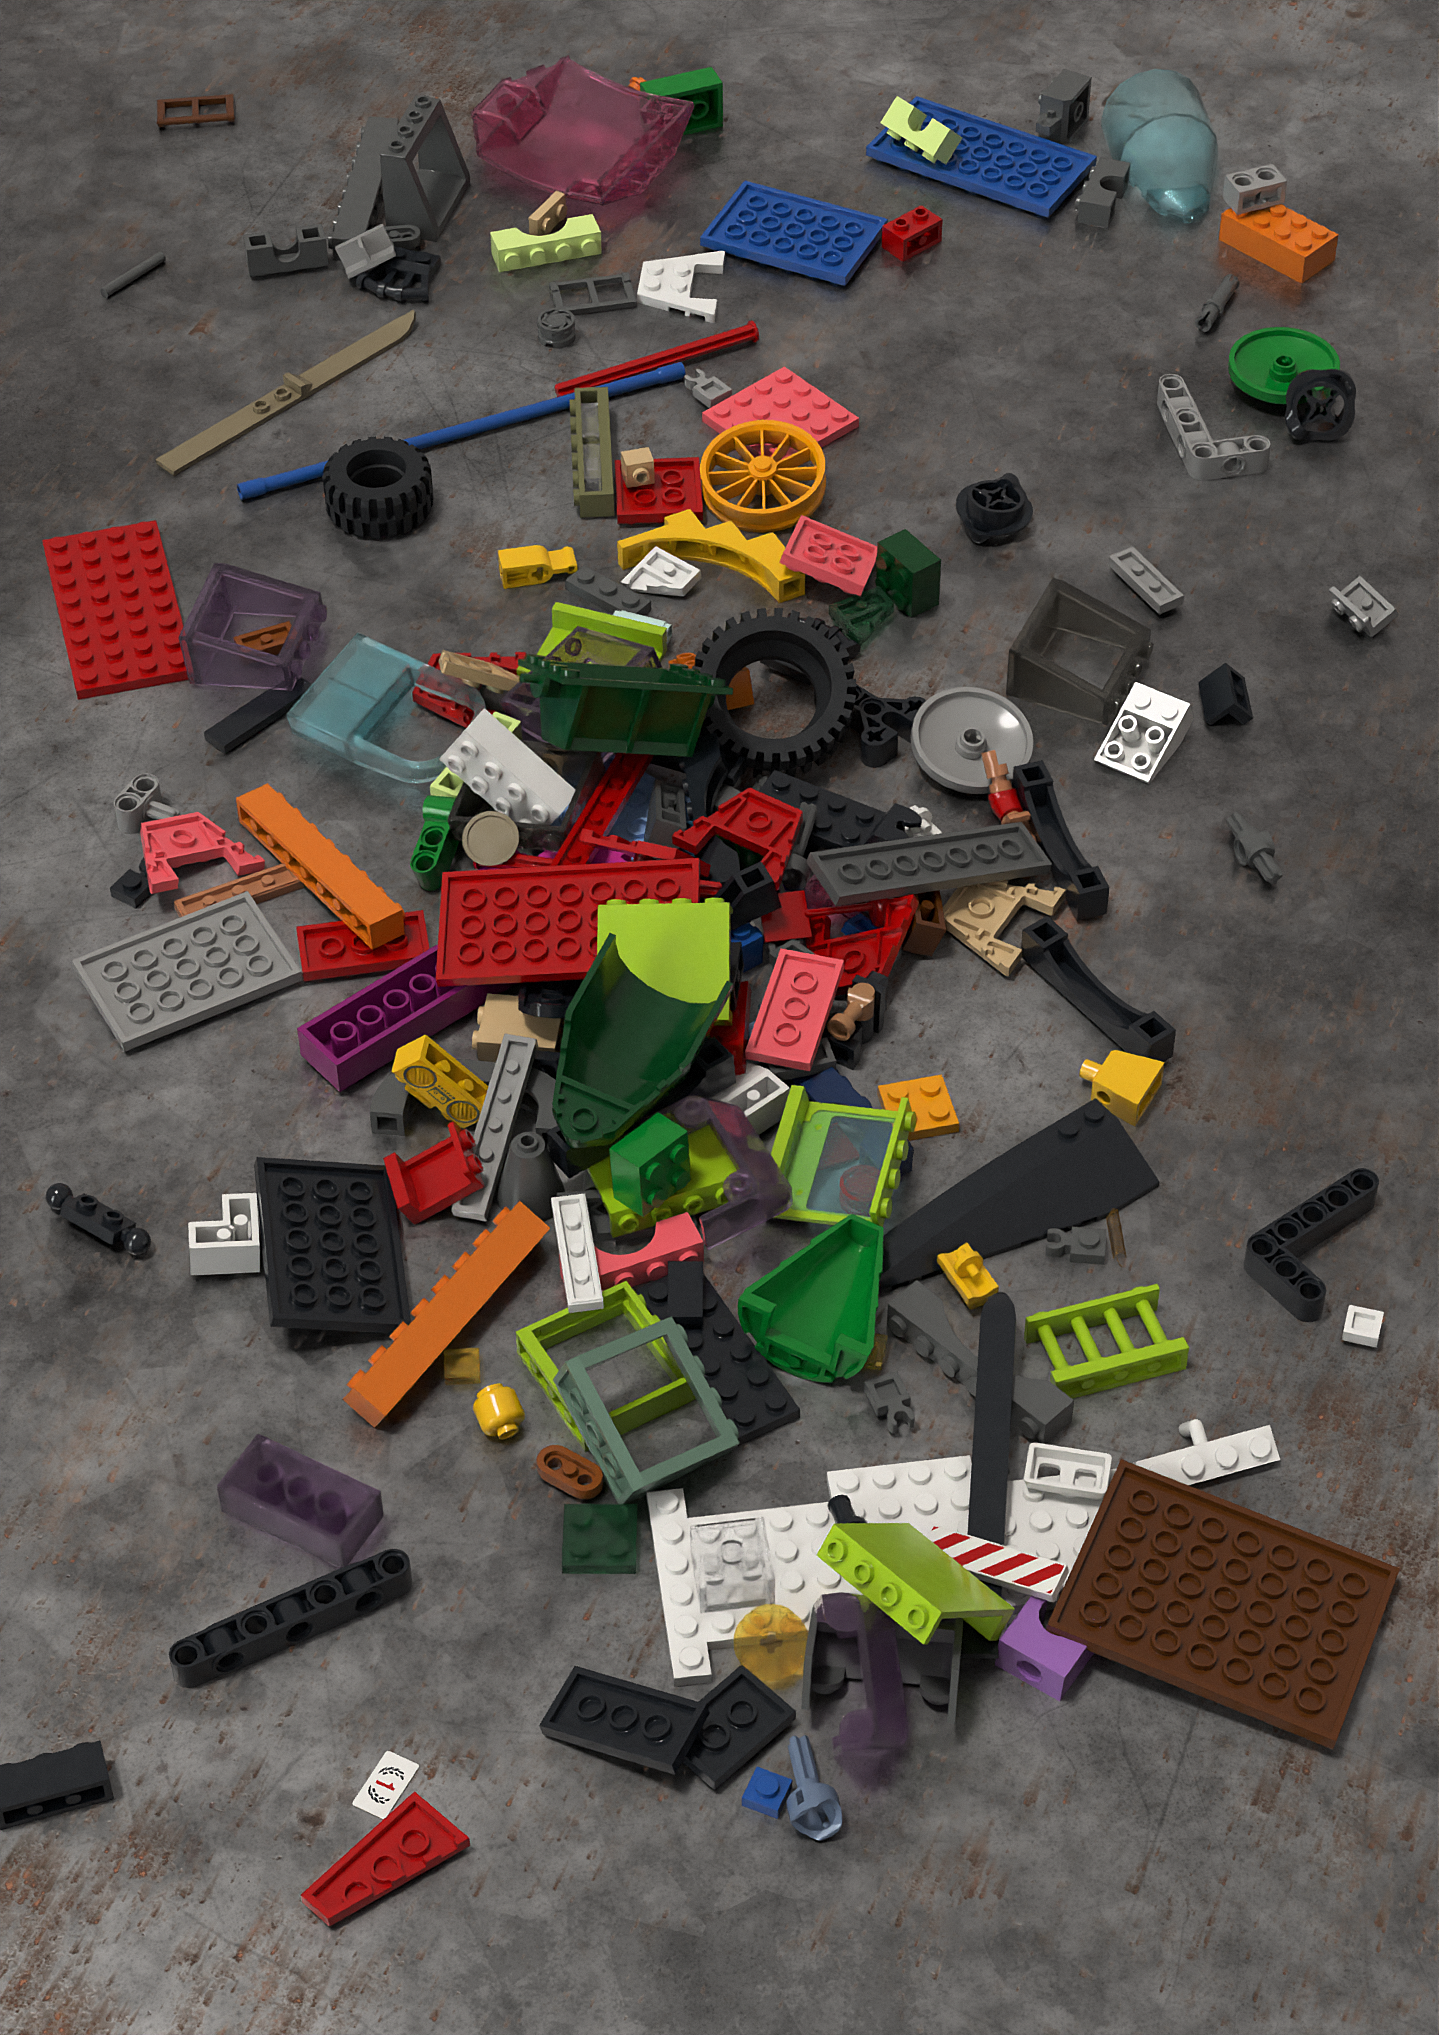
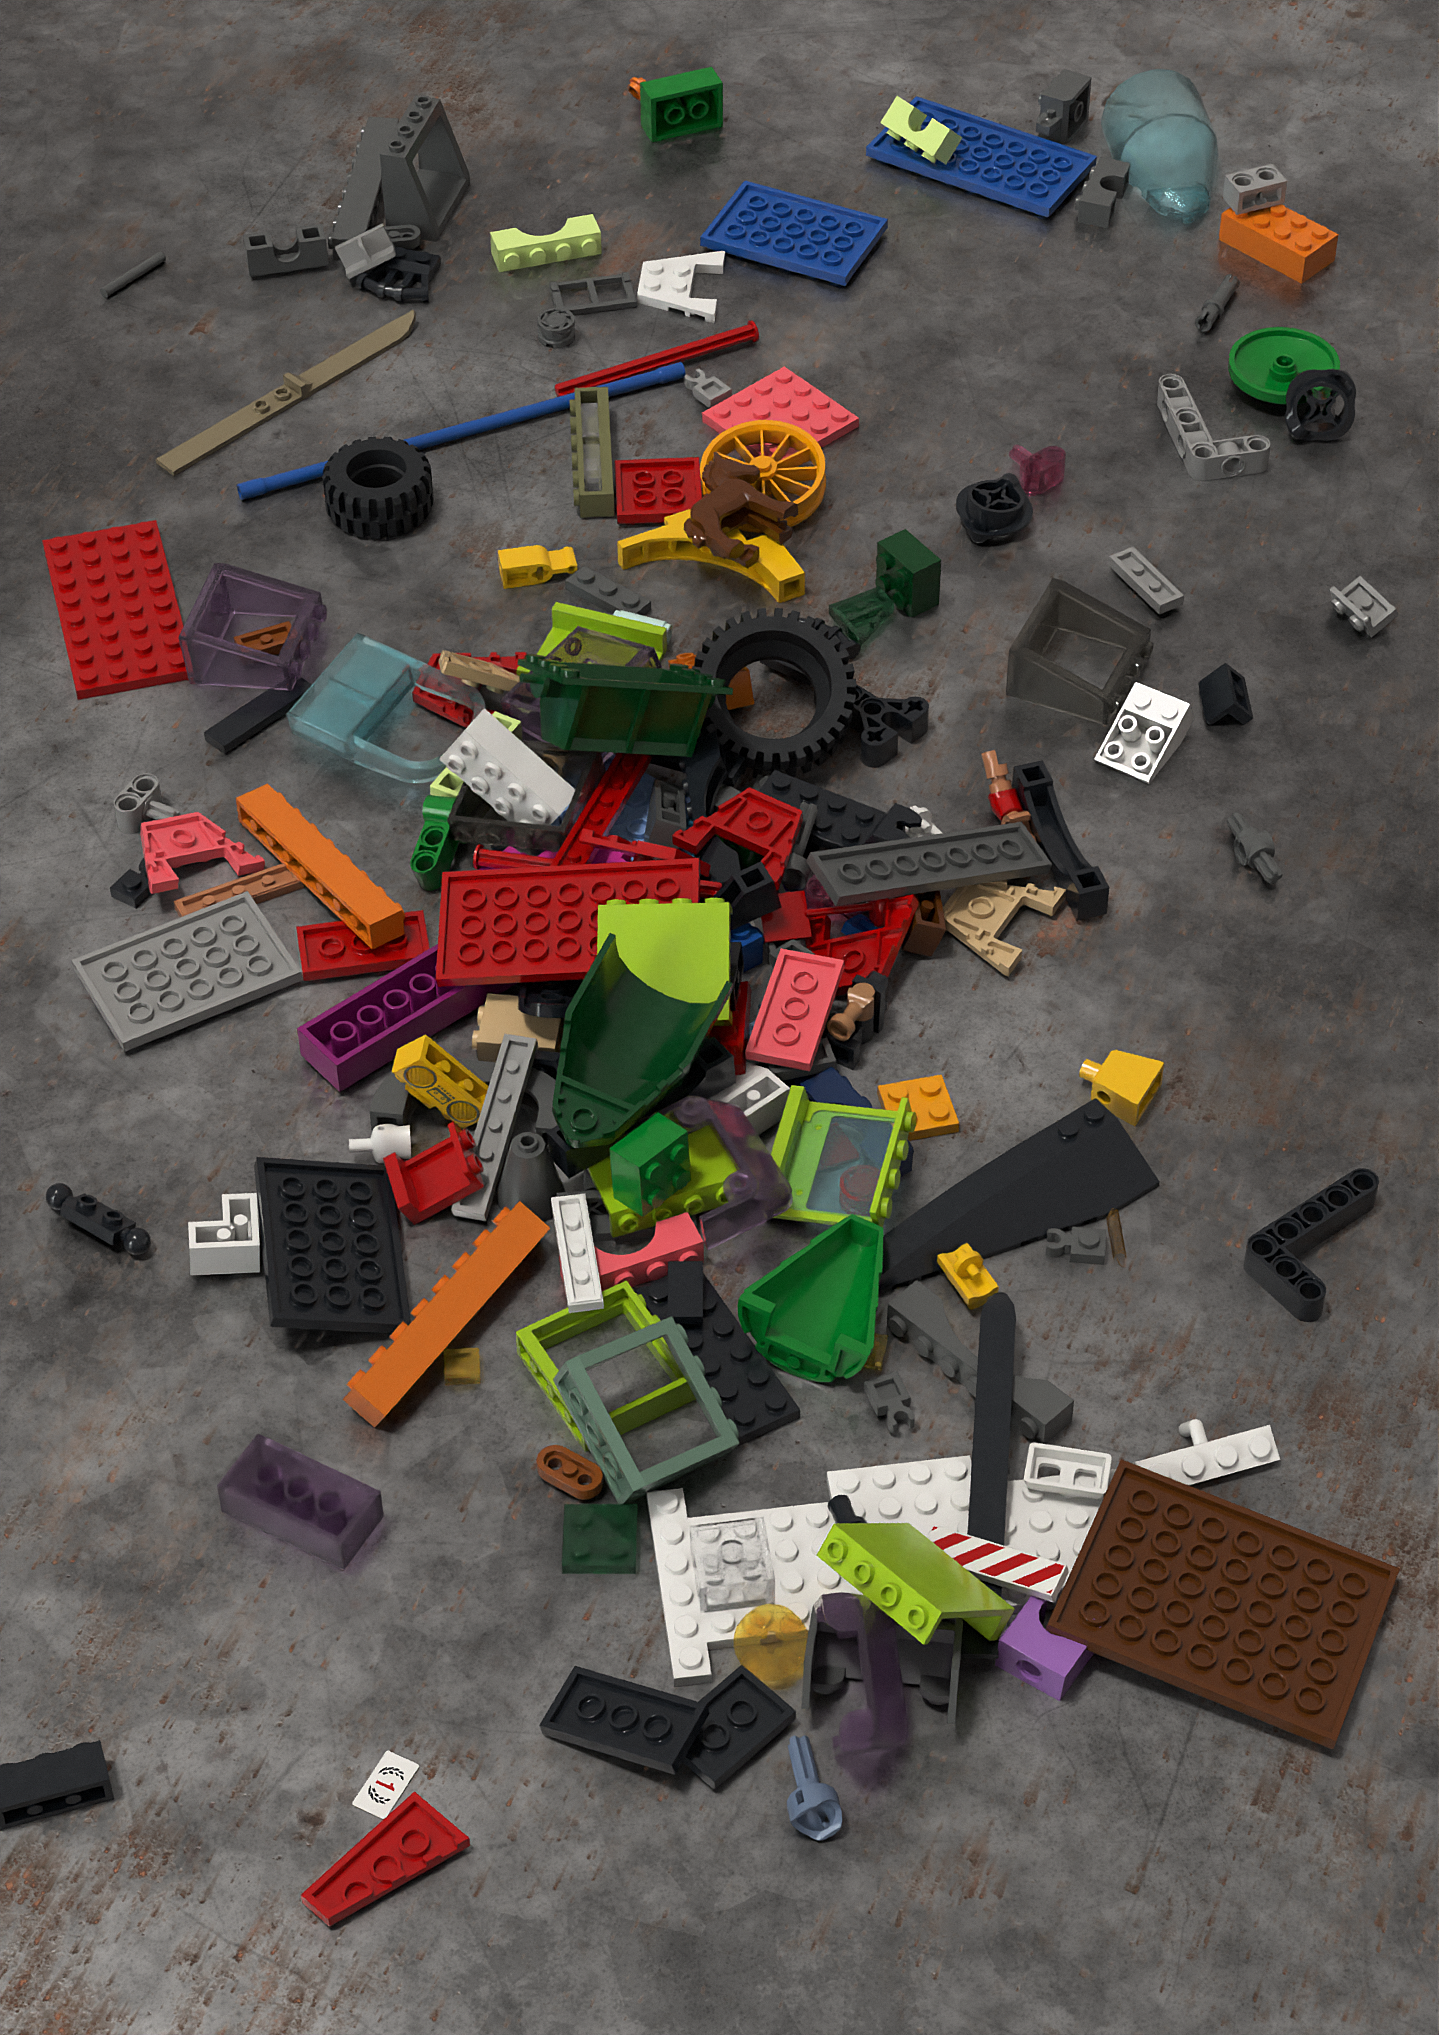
(229, 116): reddish brown window -> none
(290, 1618): black beam -> none
(385, 1141): none -> white piece
(490, 838): dark tan piece -> none
(498, 1411): yellow head -> none
(548, 215): tan plate -> none
(578, 132): clear pink windscreen -> none
(637, 467): tan plate -> none
(662, 575): white wing -> none
(732, 505): none -> reddish brown animal
(767, 1792): blue plate -> none
(829, 556): coral plate -> none
(912, 233): red brick -> none
(960, 726): light grey dish -> none
(1039, 470): none -> clear pink beam
(1053, 956): black arch -> none
(1115, 1370): lime fence -> none
(1362, 1326): white plate -> none

